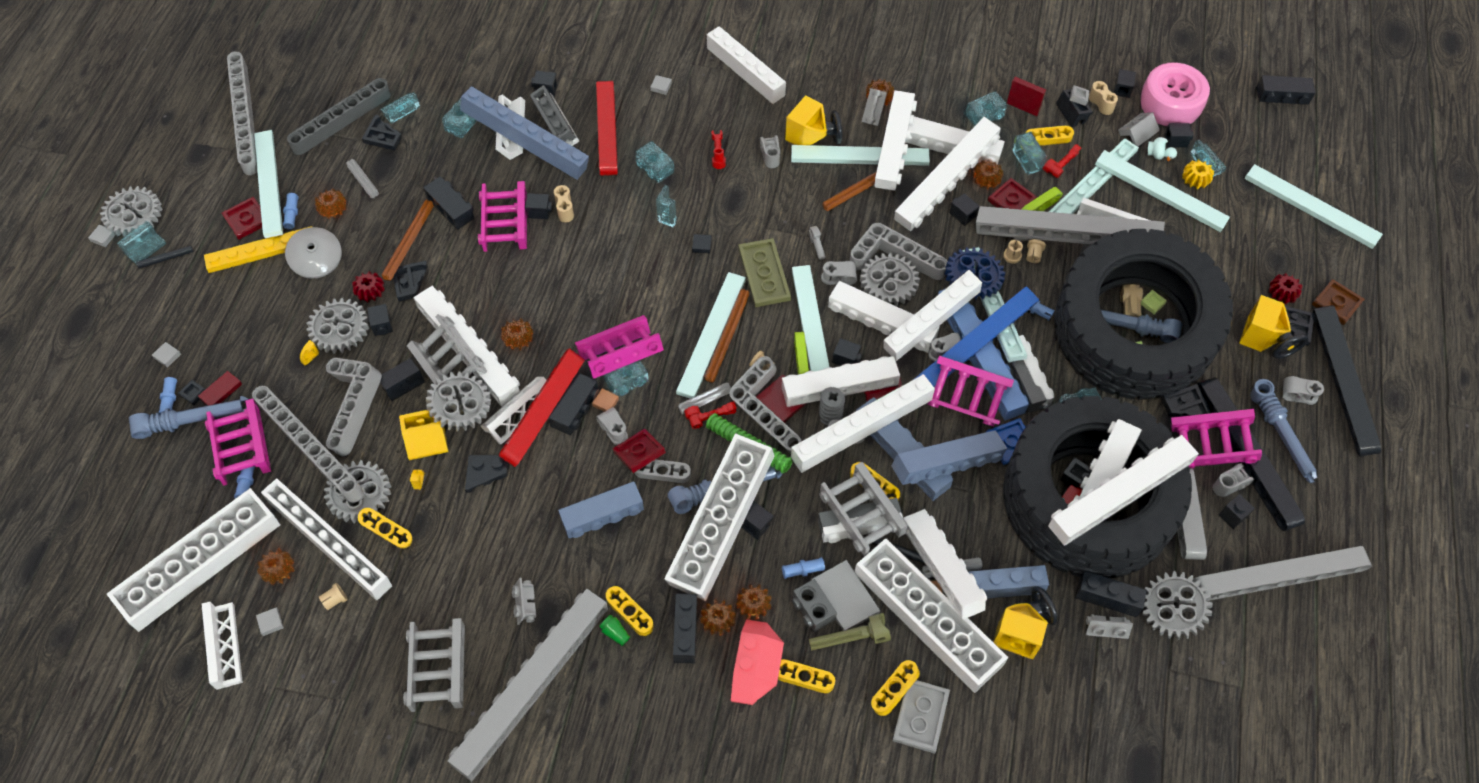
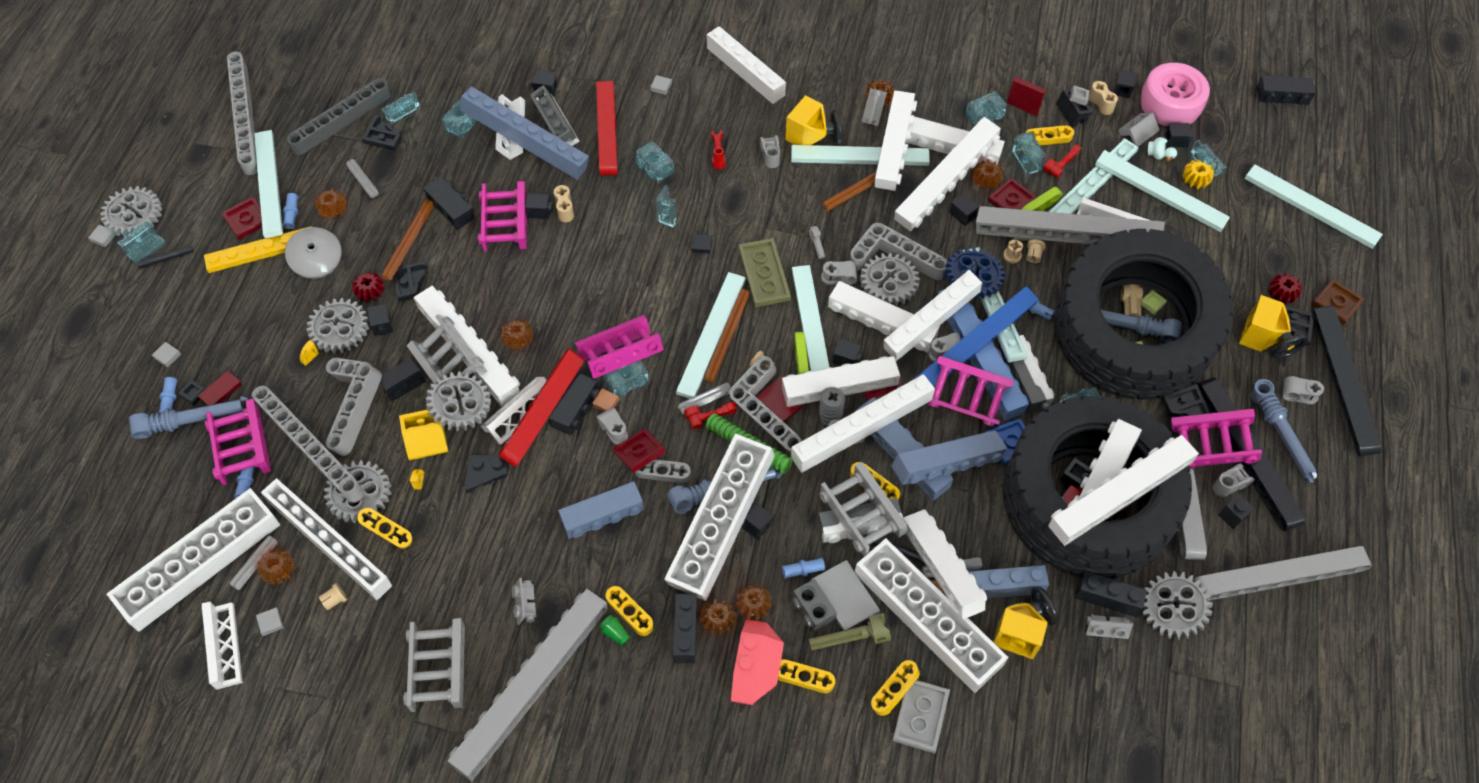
(251, 565): none -> light grey axle

